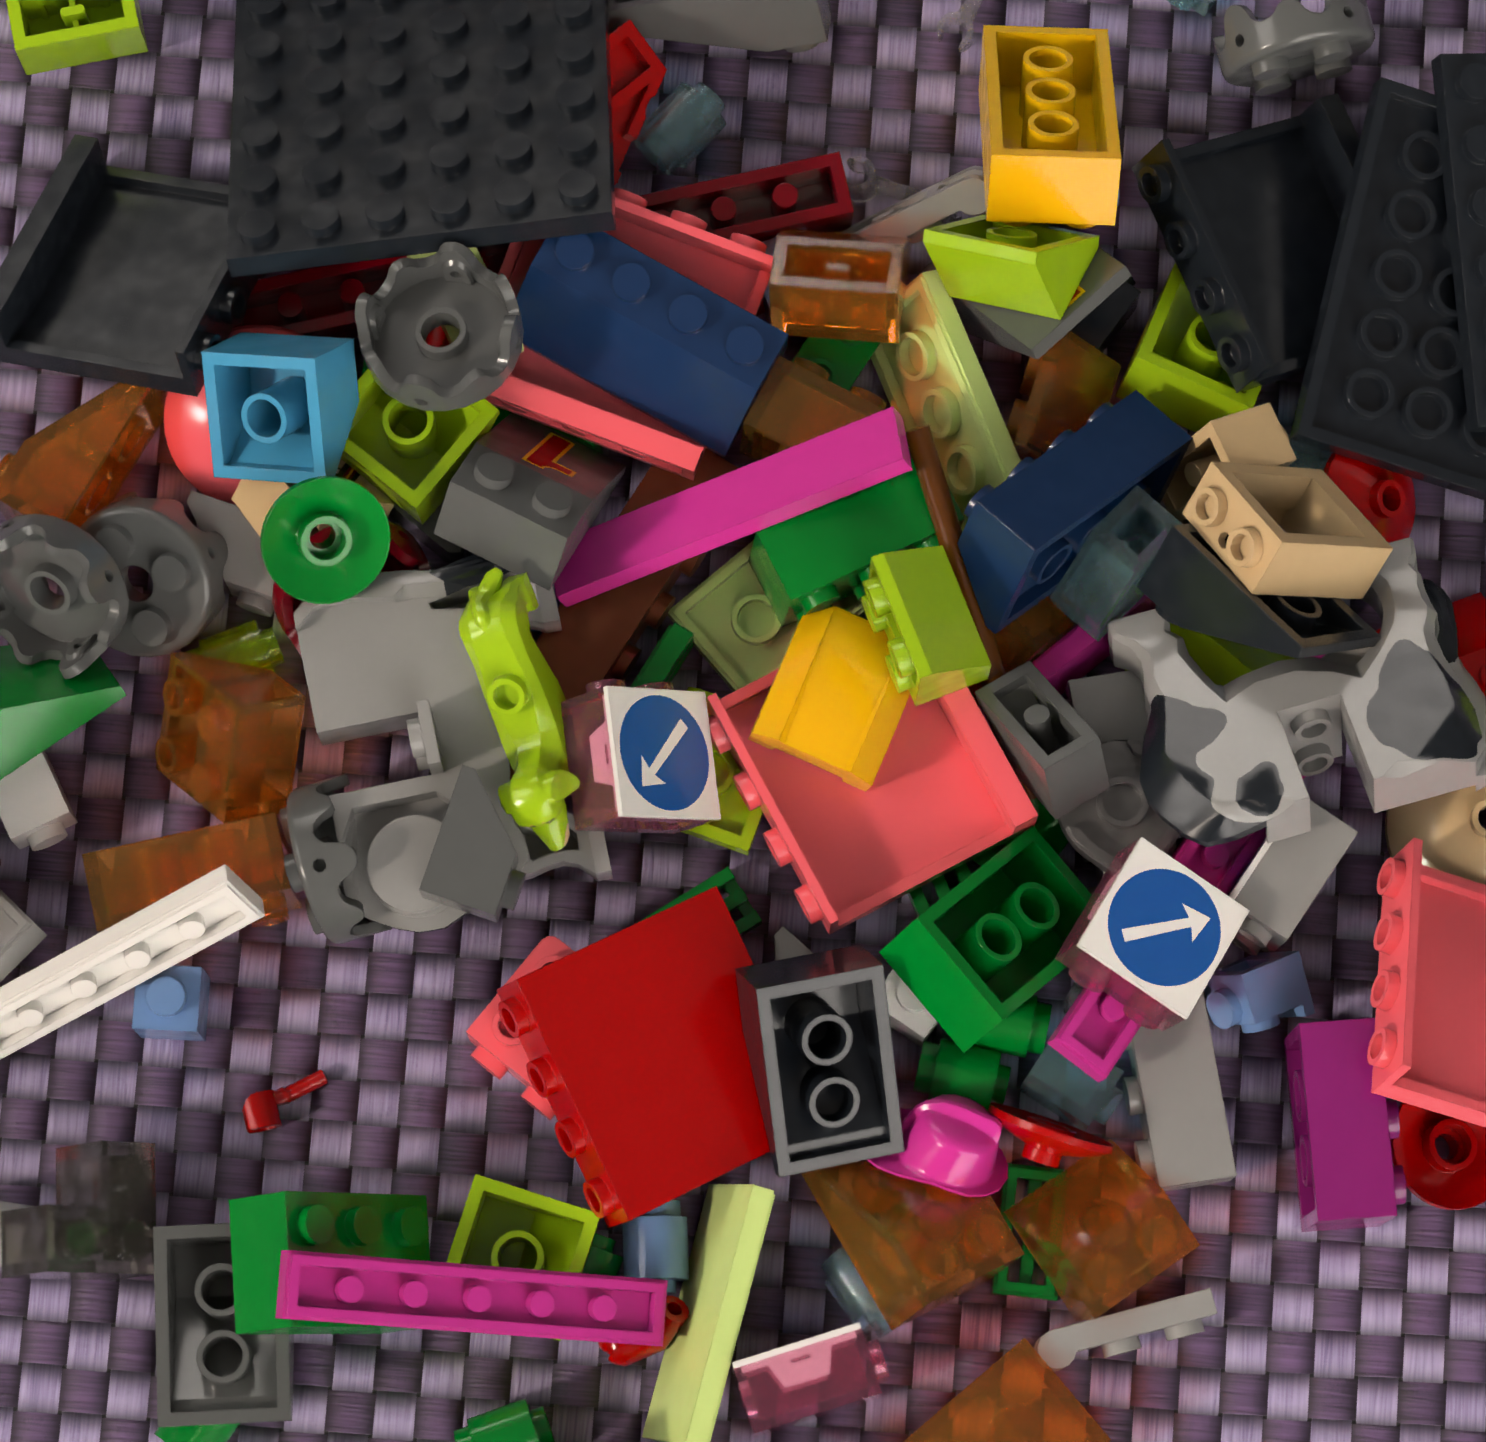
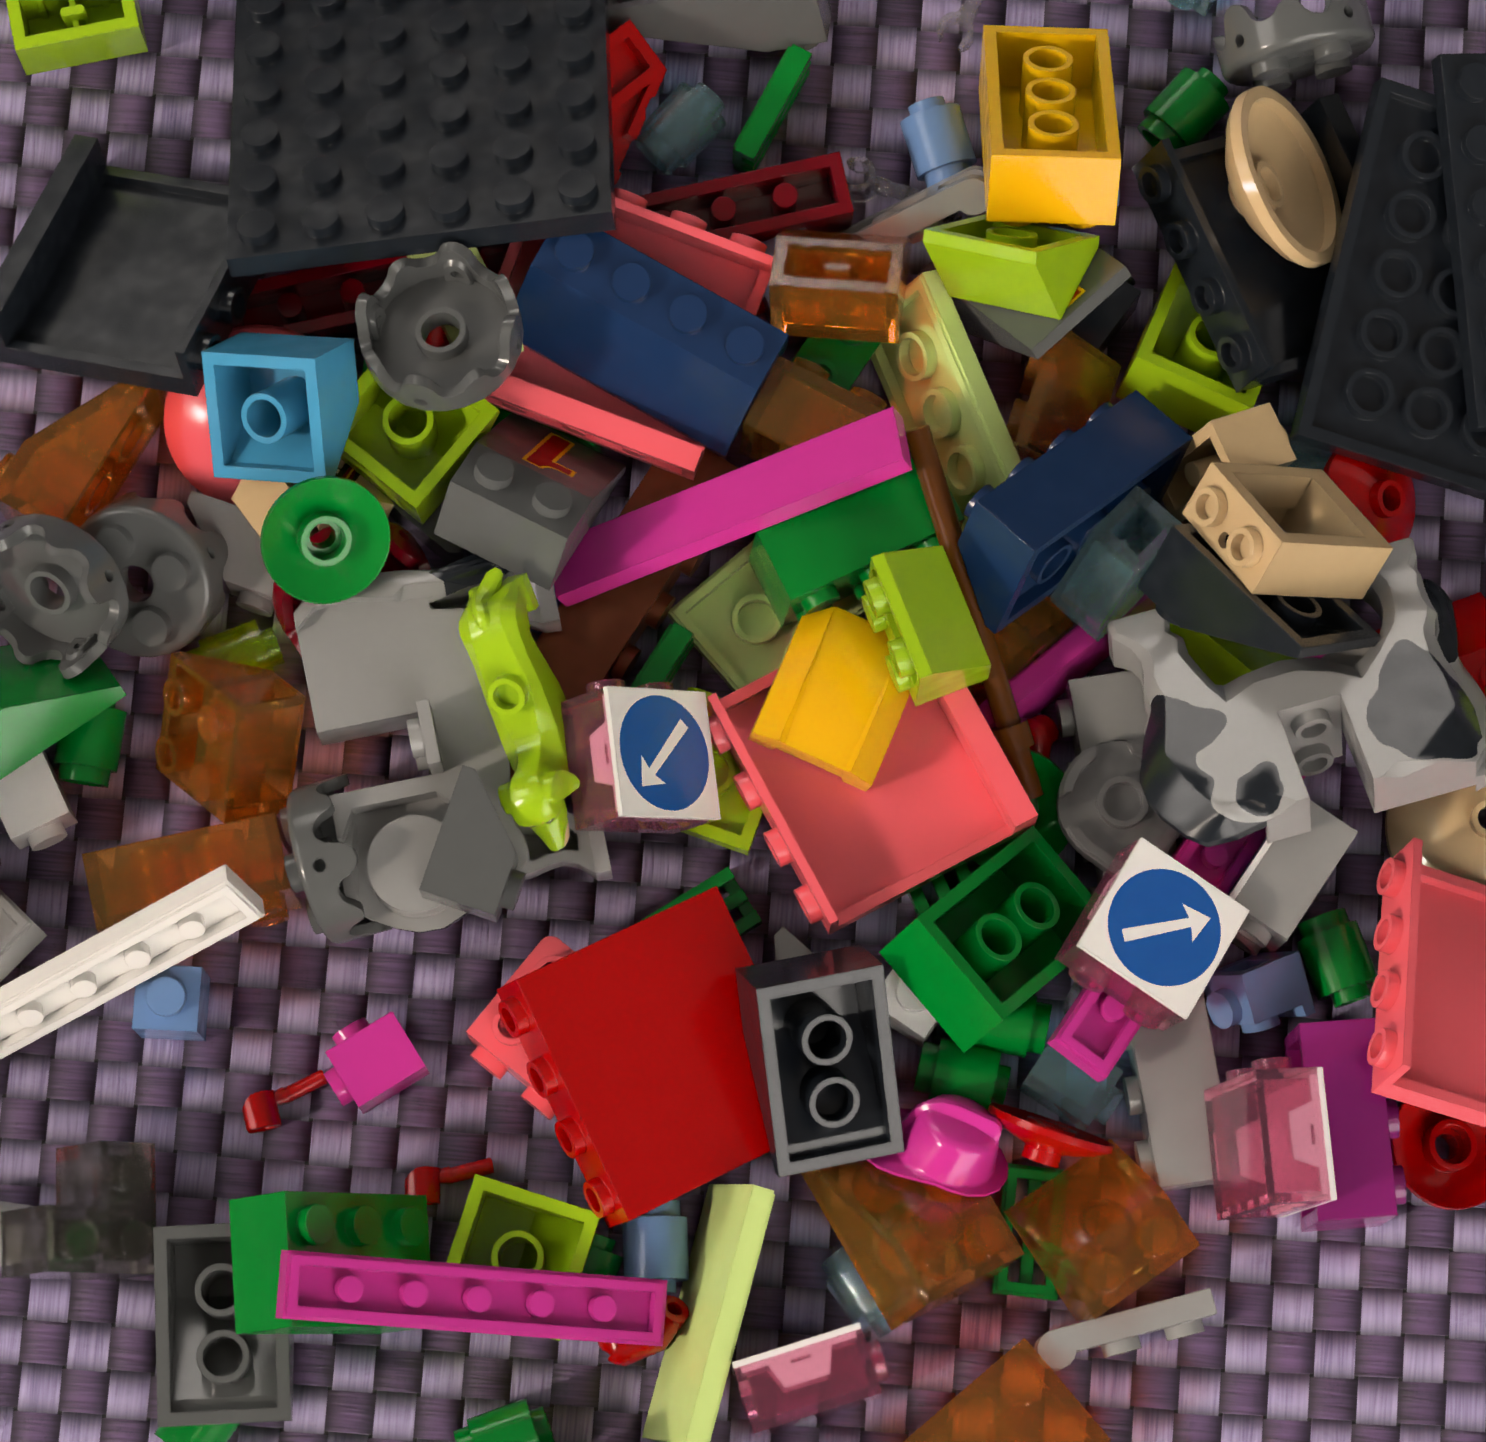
(92, 750): none -> green brick
(372, 1062): none -> dark pink brick
(428, 1179): none -> red hand
(771, 109): none -> green tile
(937, 140): none -> medium blue brick
(1045, 739): dark grey slope -> none
(1185, 109): none -> green brick
(1270, 1141): none -> clear pink piece
(1281, 178): none -> tan dish
(1336, 958): none -> green brick

